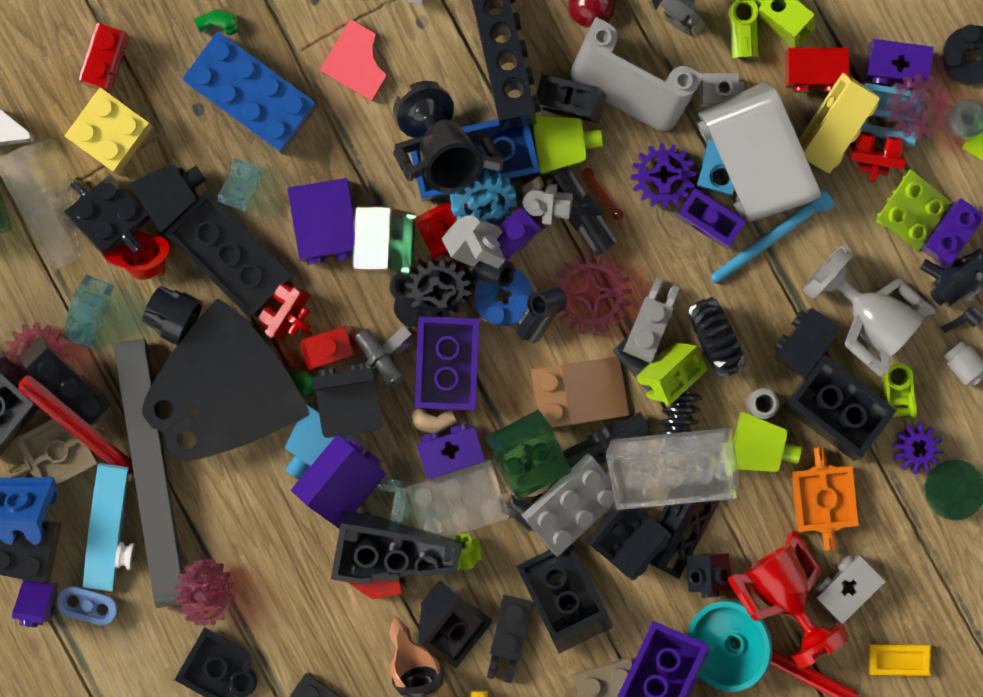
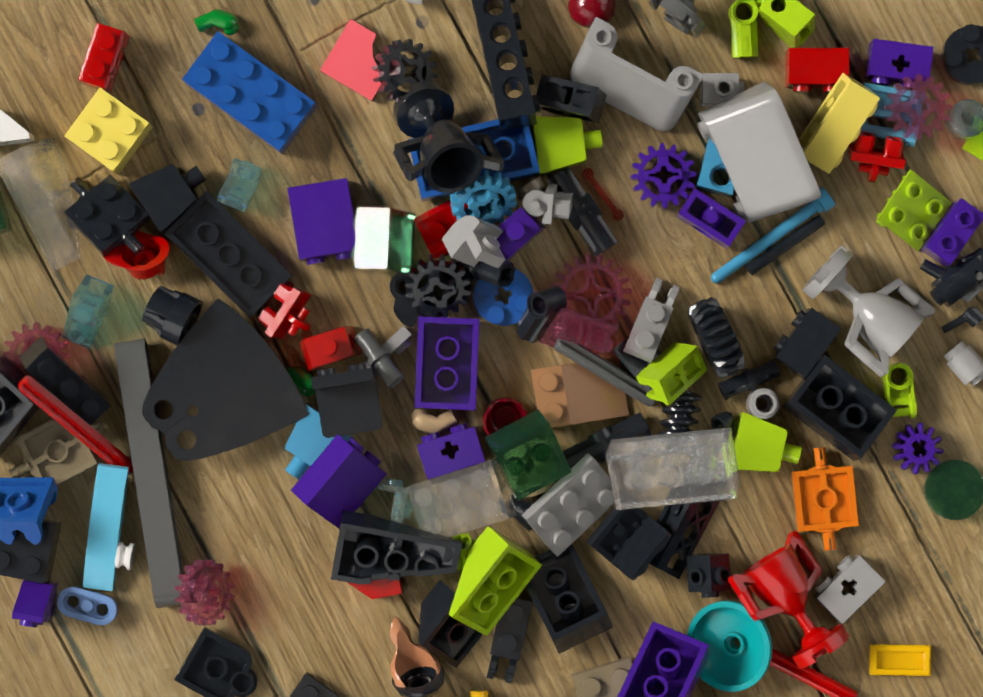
(394, 64): none -> black gear
(491, 580): none -> lime slope
(502, 413): none -> dark red hair
(581, 329): none -> clear pink hinge
(604, 370): none -> dark grey axle
(724, 420): none -> black hinge
(749, 379): none -> black pin
(785, 245): none -> black bar

